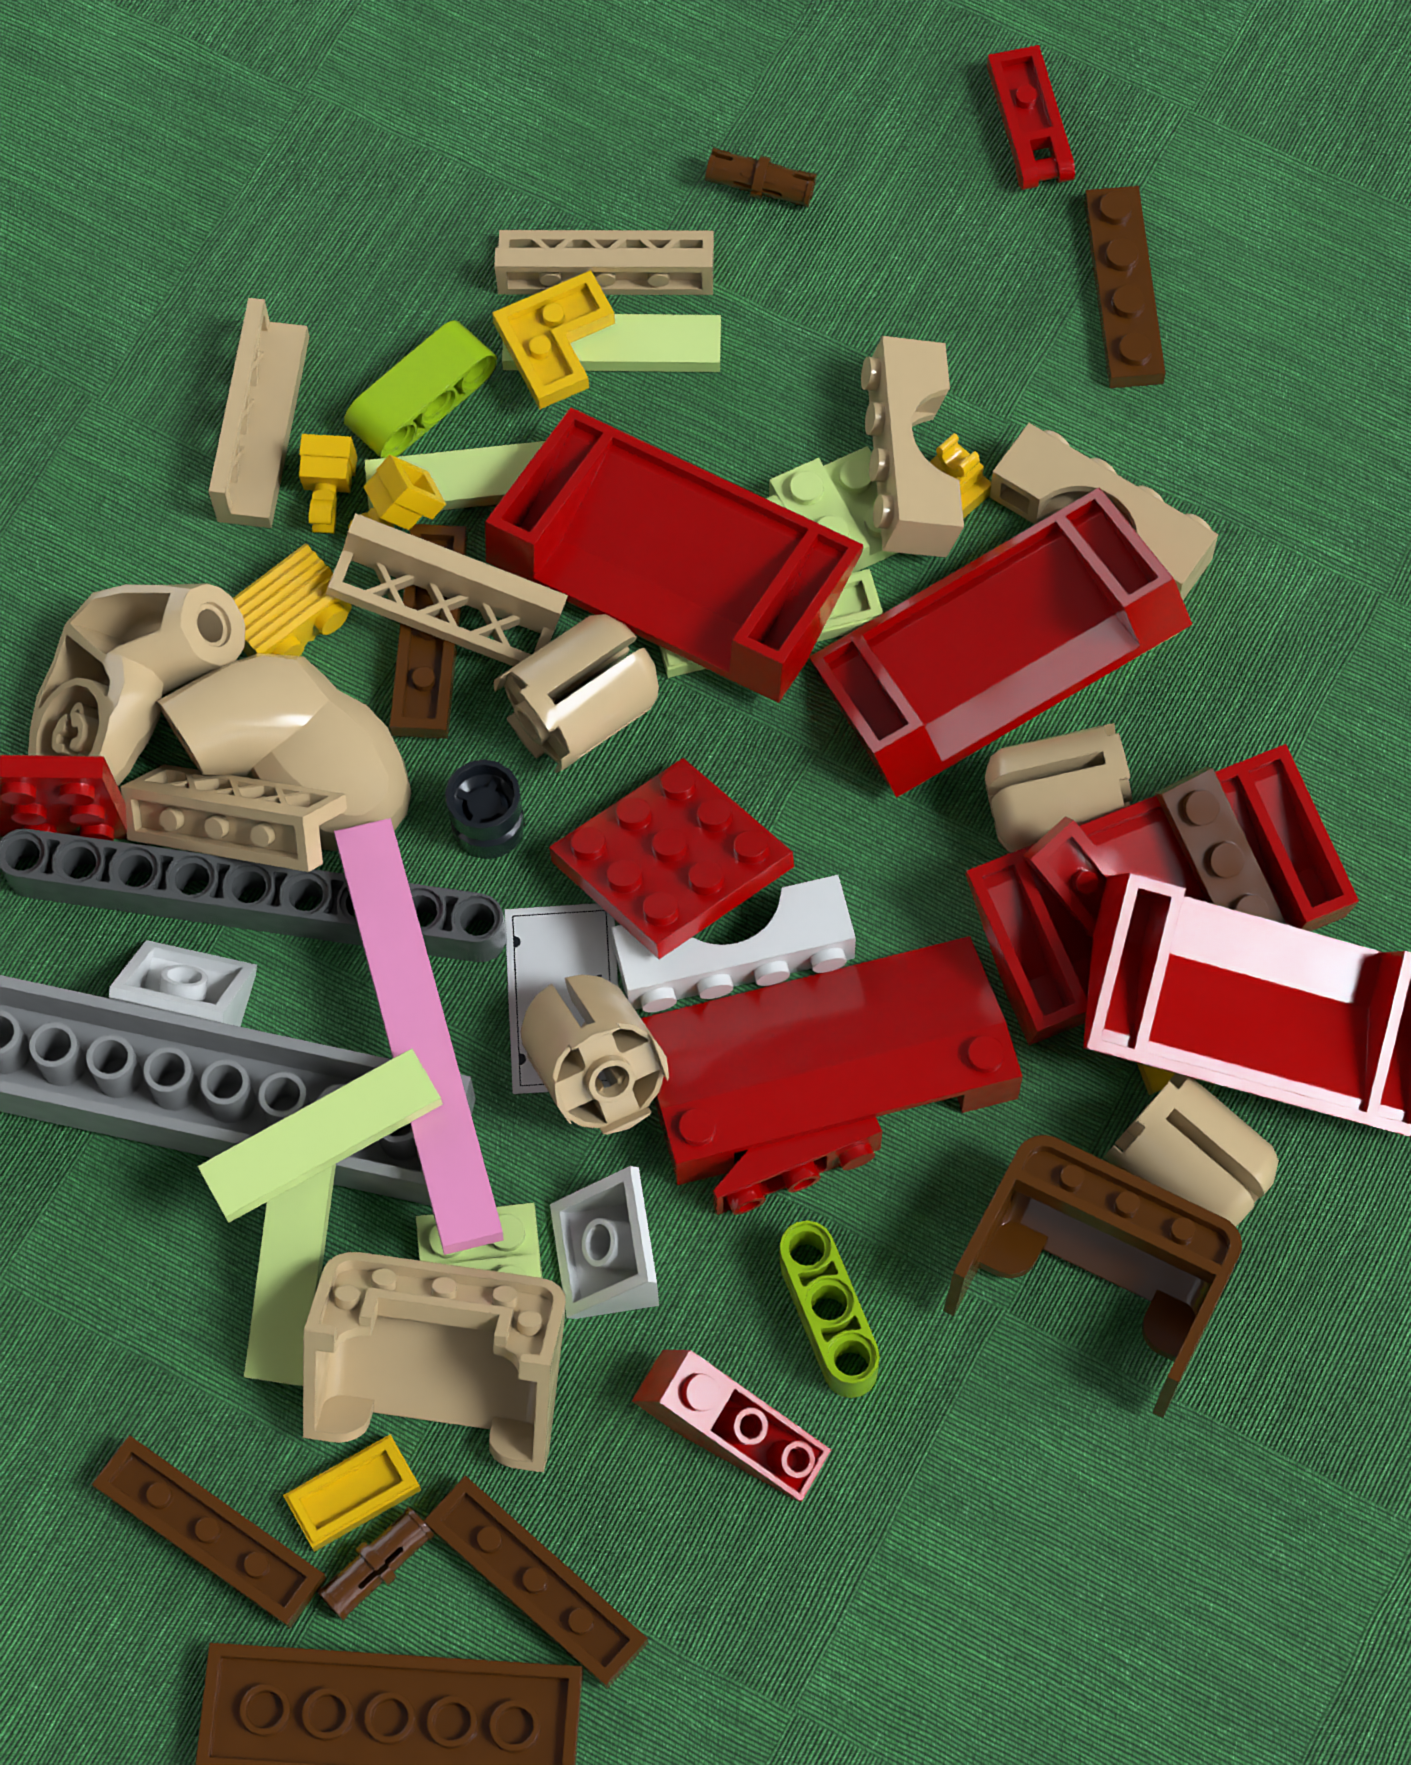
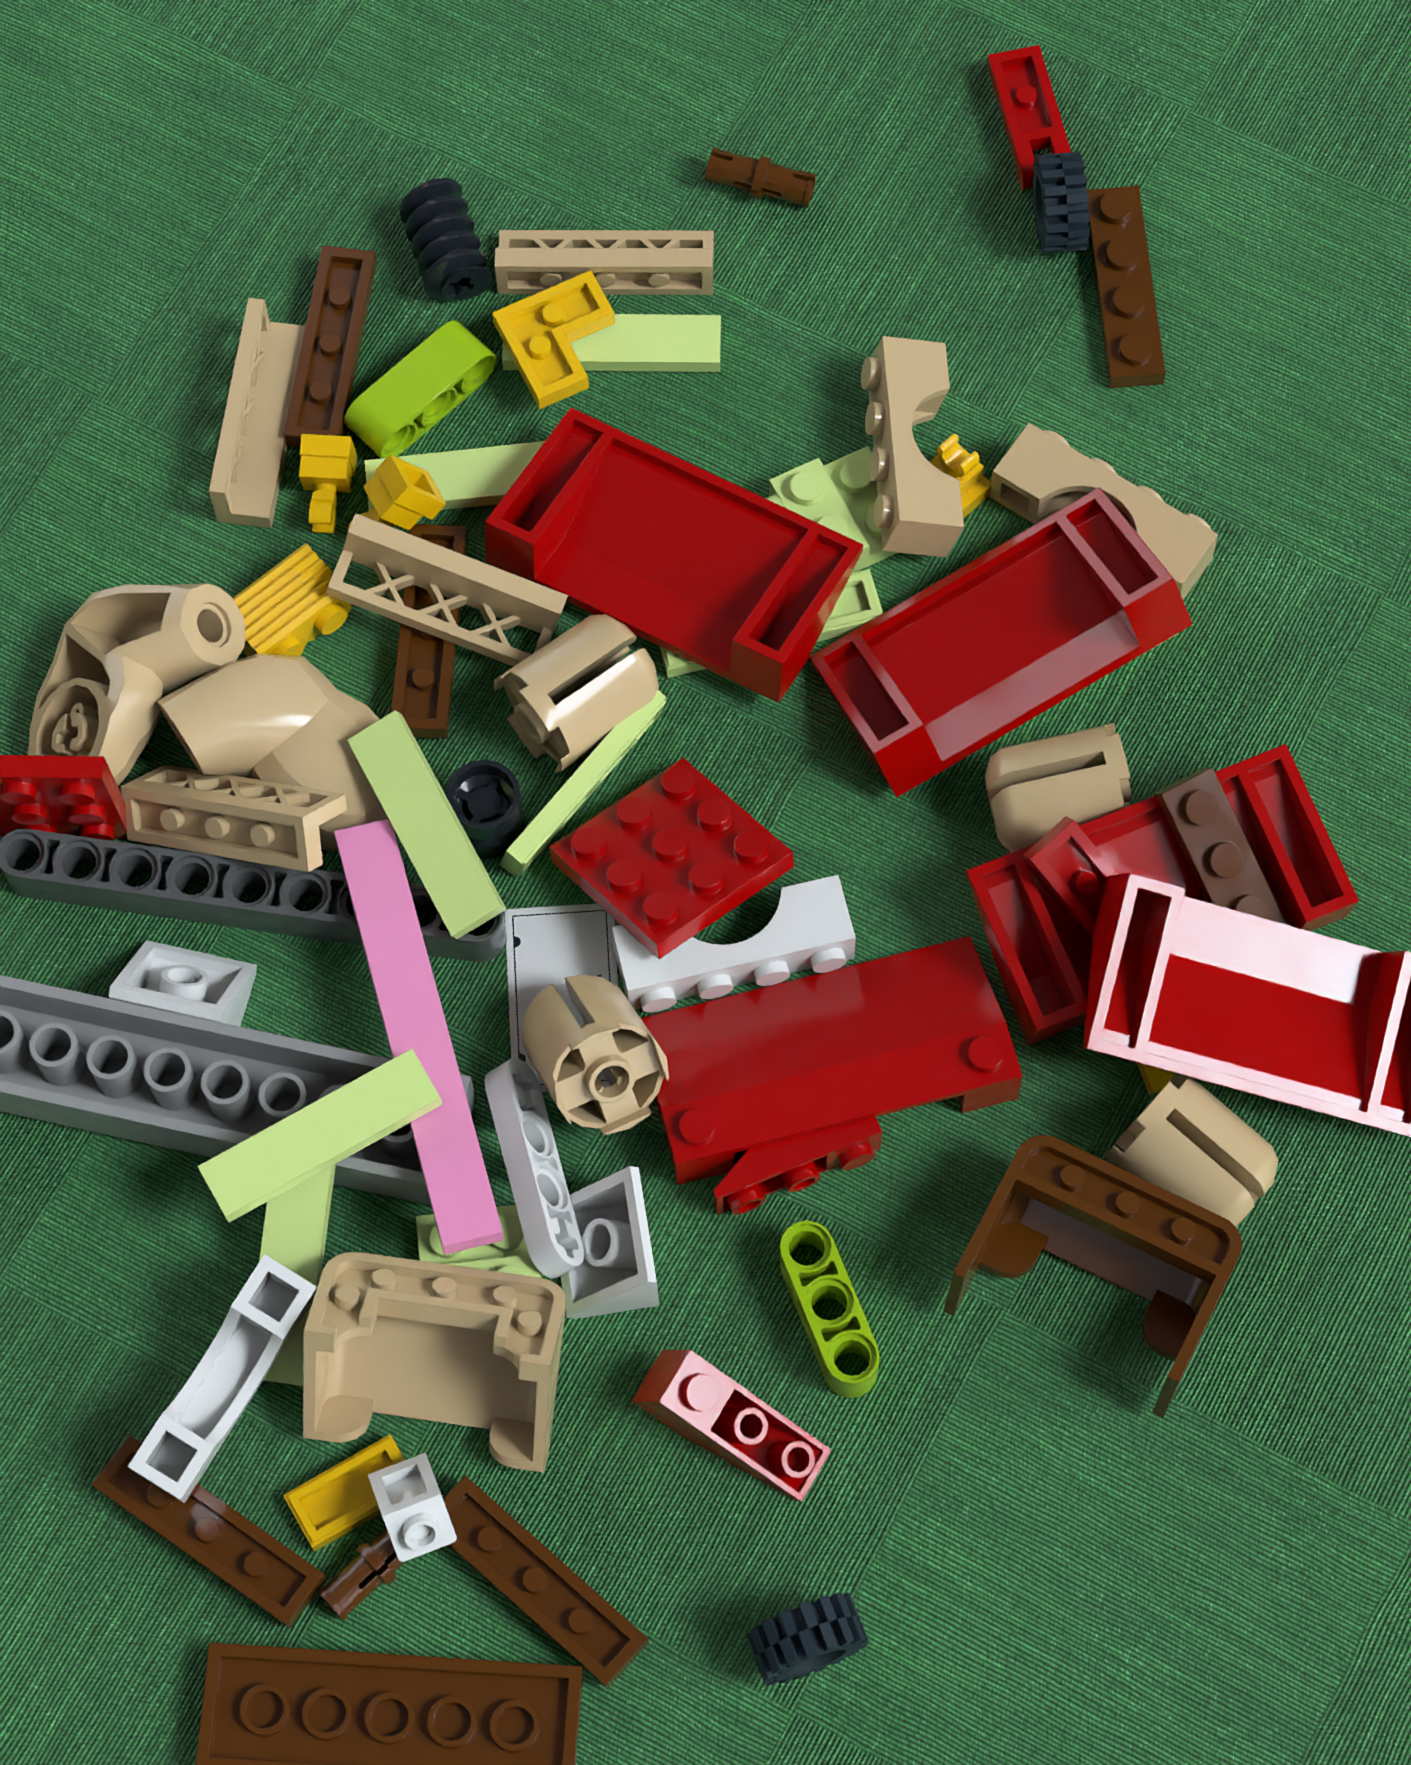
(225, 1379): none -> white arch
(331, 343): none -> reddish brown plate
(412, 1507): none -> white bracket
(426, 824): none -> yellowish green tile
(444, 241): none -> black piece
(534, 1168): none -> white beam
(580, 787): none -> yellowish green tile
(807, 1638): none -> black bush
(1061, 202): none -> black bush

